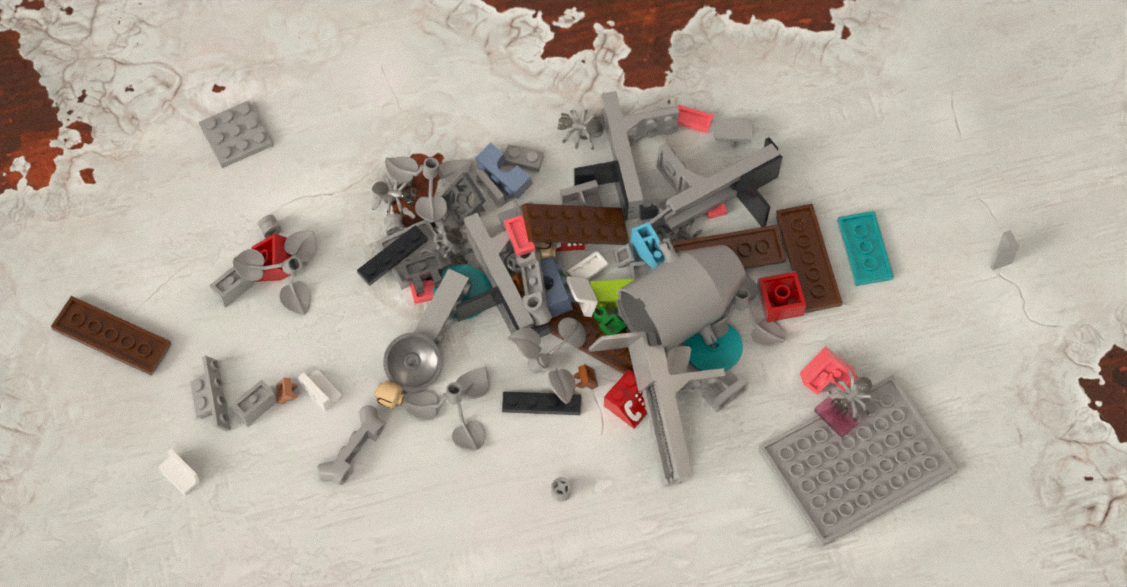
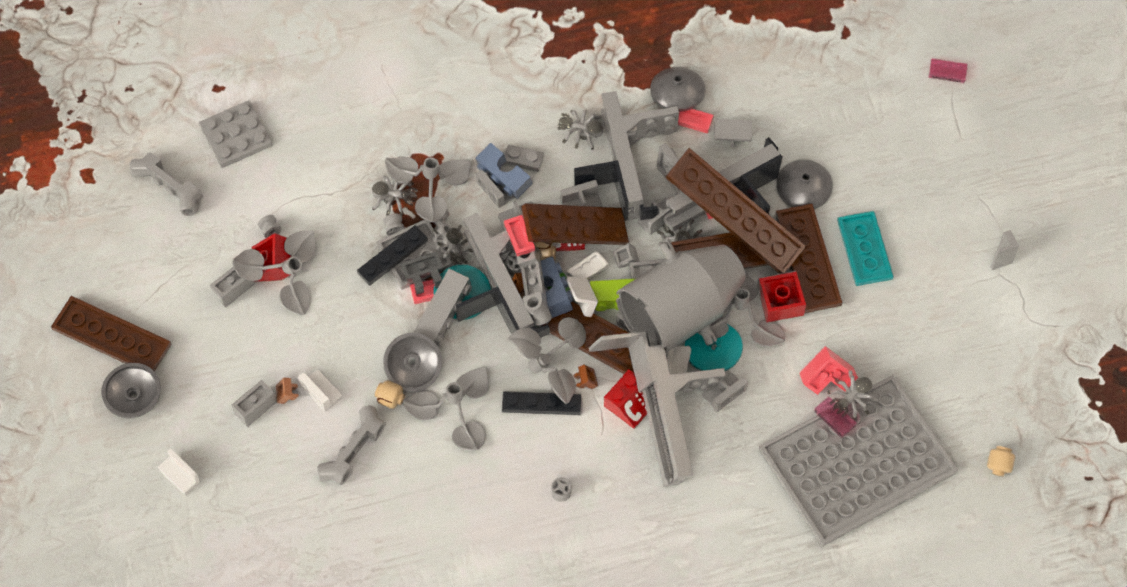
(130, 380): none -> flat silver dish
(152, 166): none -> light grey plate
(209, 394): light grey bracket -> none
(456, 188): dark grey piece -> none
(609, 324): green plate -> none
(646, 244): medium azure slope -> none
(677, 88): none -> flat silver dish
(735, 211): none -> reddish brown plate
(799, 192): none -> flat silver dish
(947, 70): none -> clear pink tile
(1001, 461): none -> tan head

